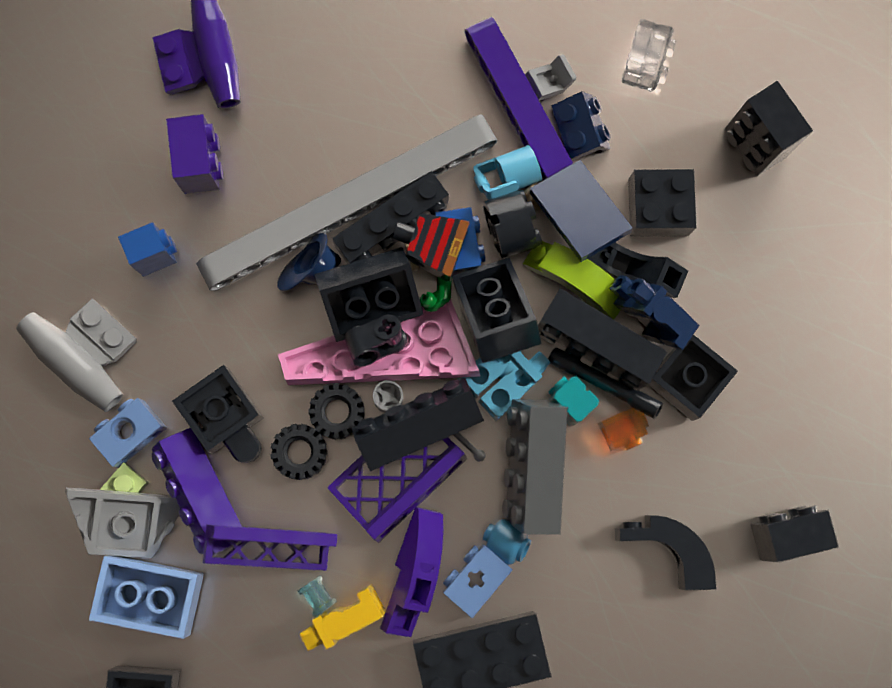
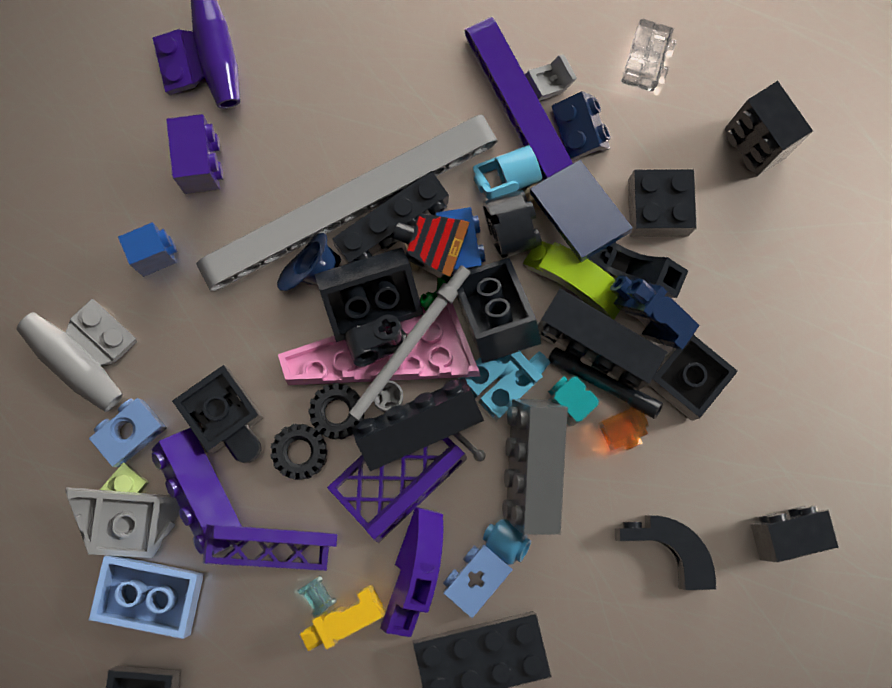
(446, 294): none -> light grey bar

